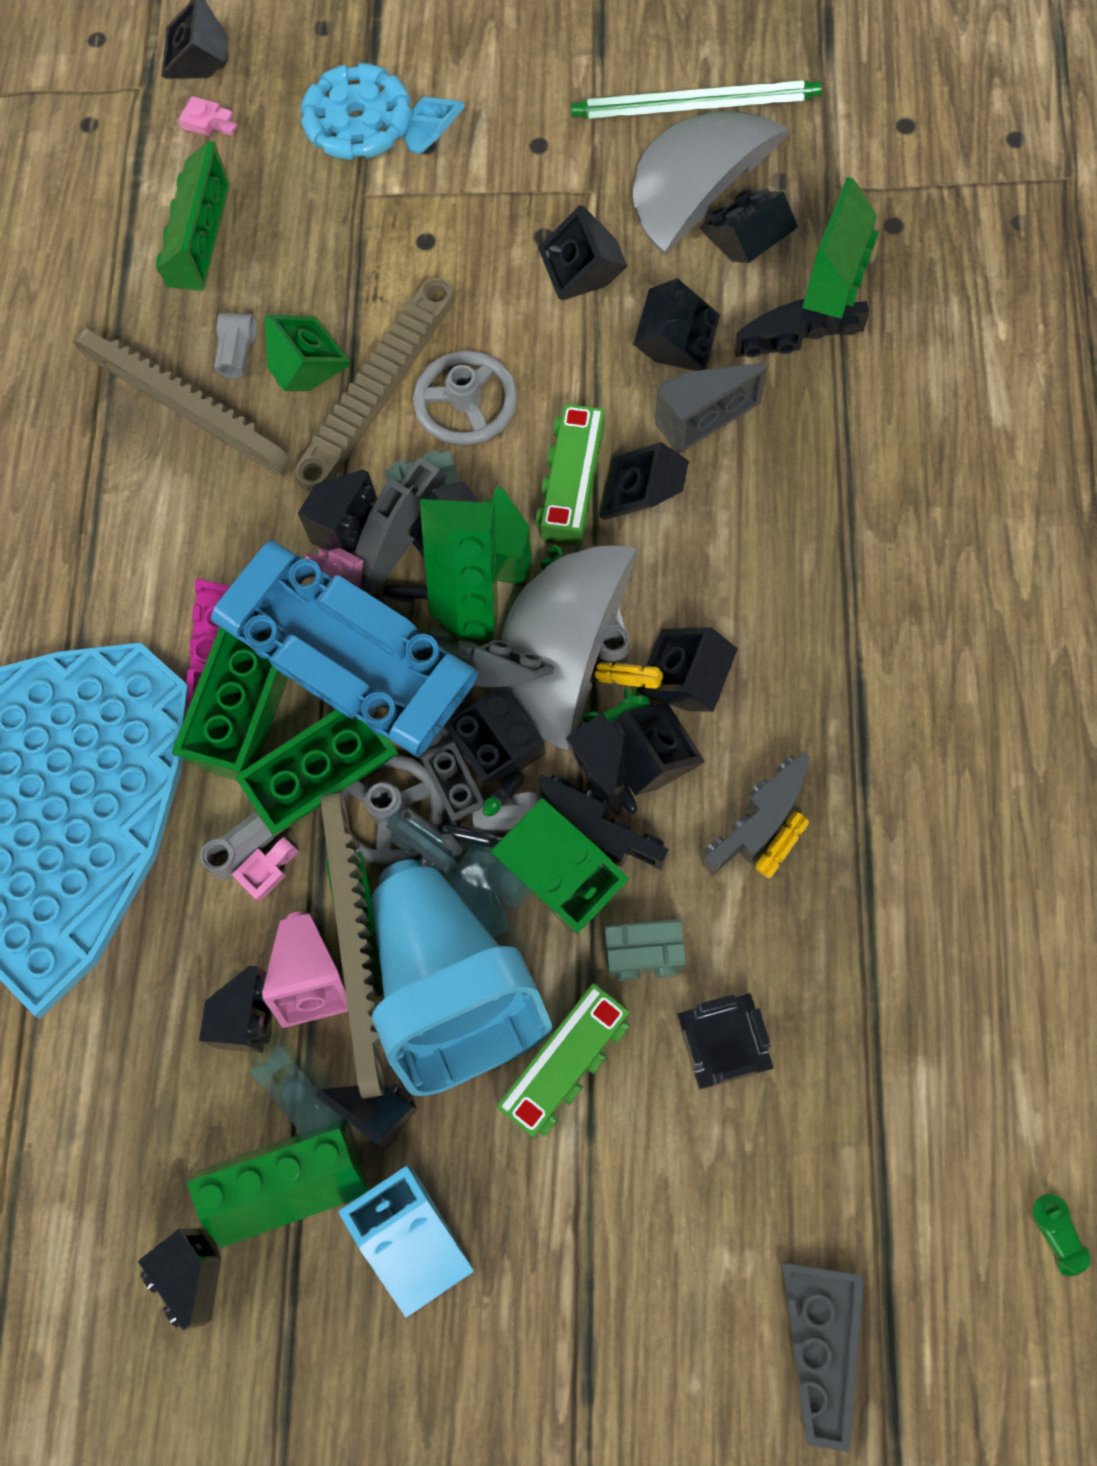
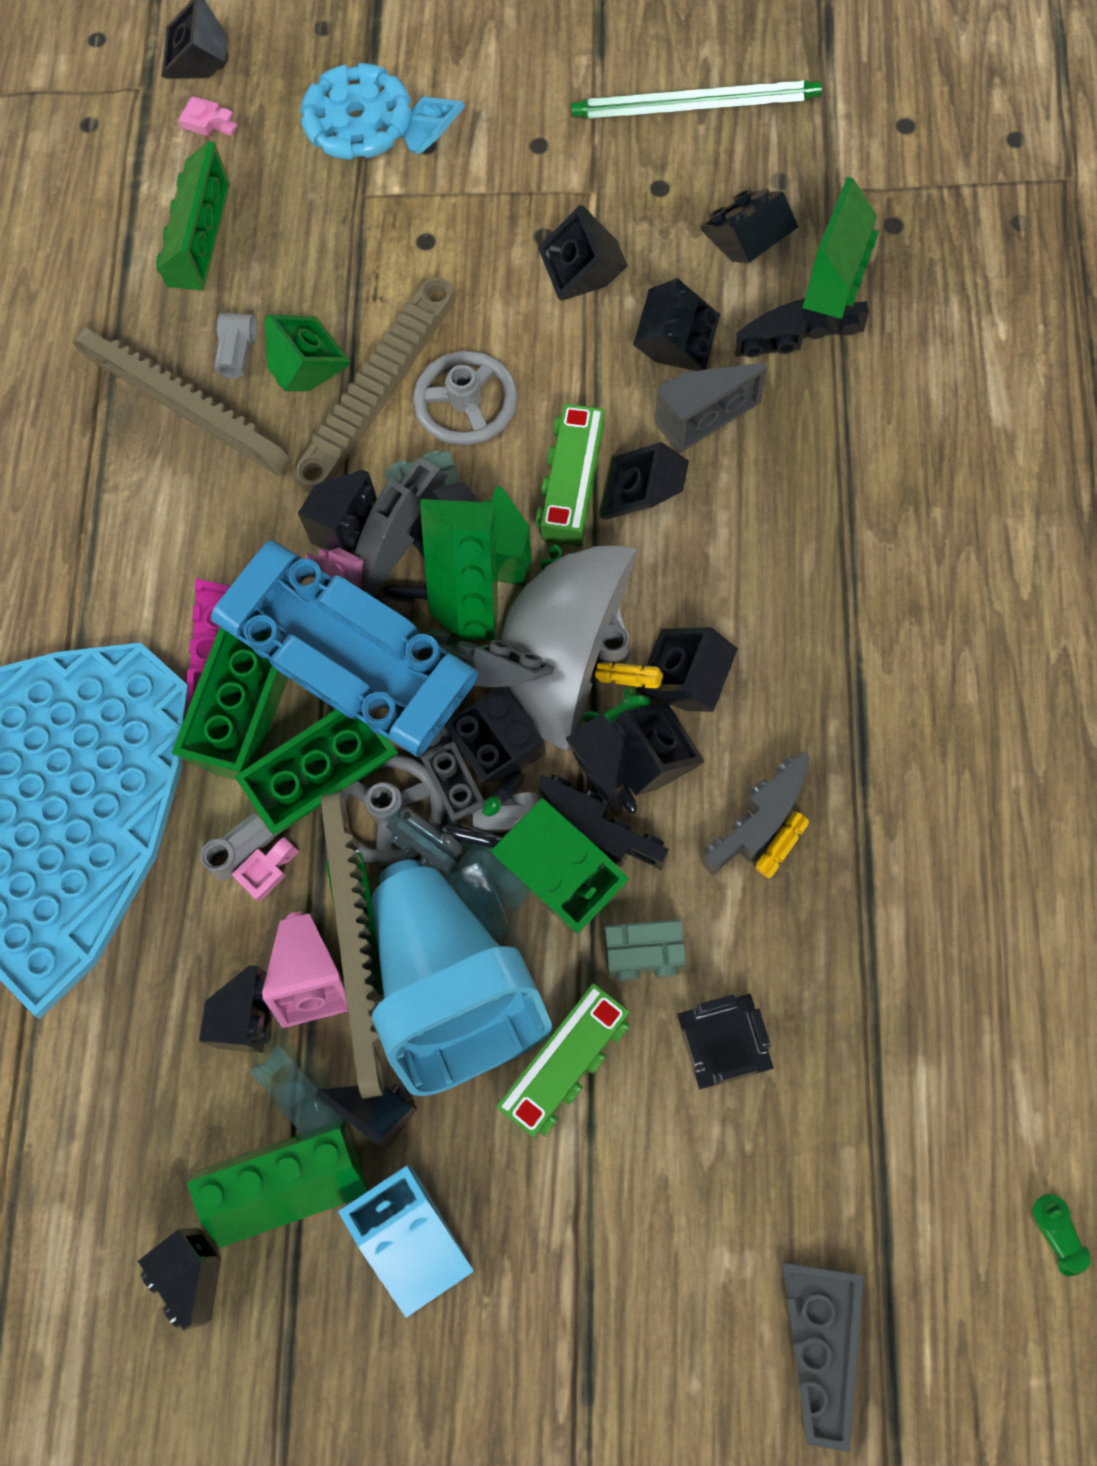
(693, 166): light grey brick -> none

